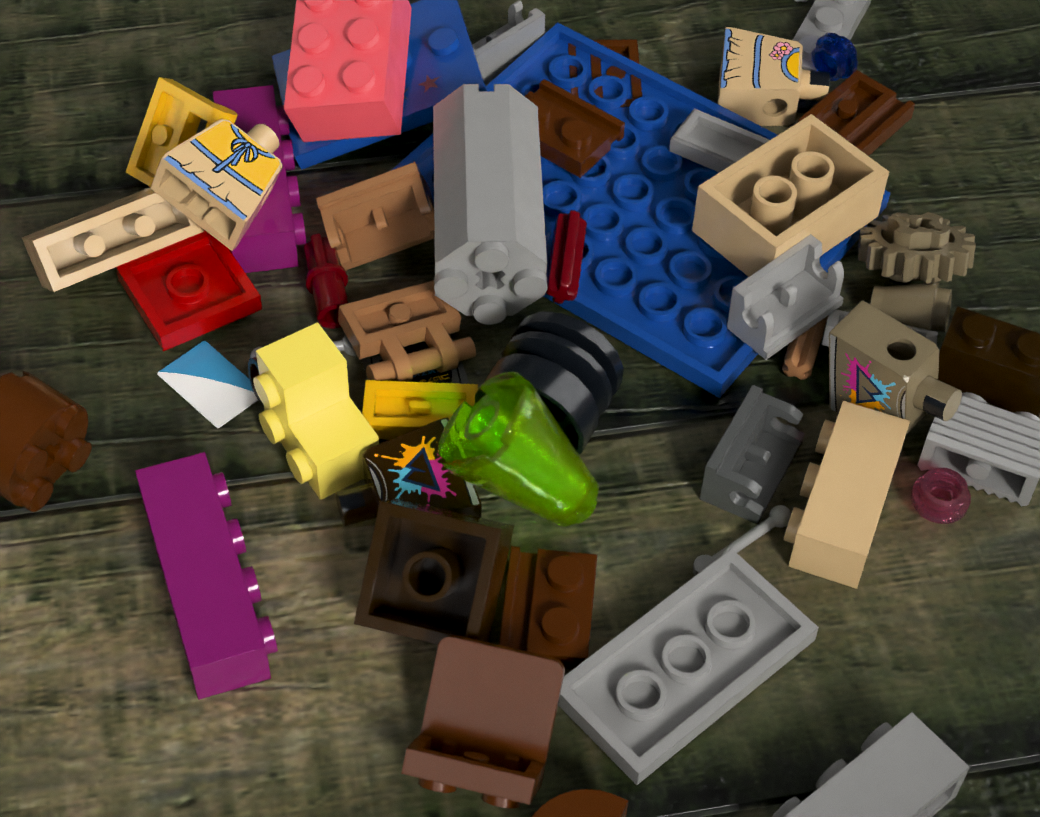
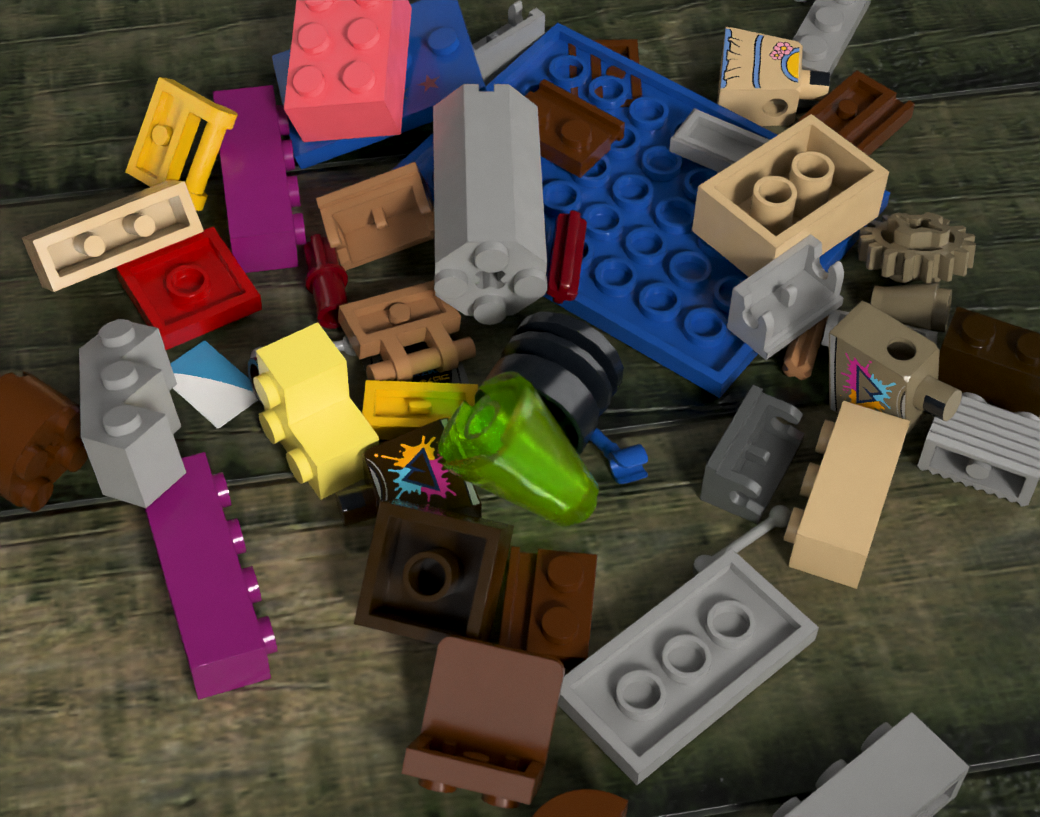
(129, 412): none -> light grey brick
(221, 178): tan torso -> none
(623, 463): none -> blue hand
(835, 55): clear blue plate -> none
(946, 485): clear pink plate -> none

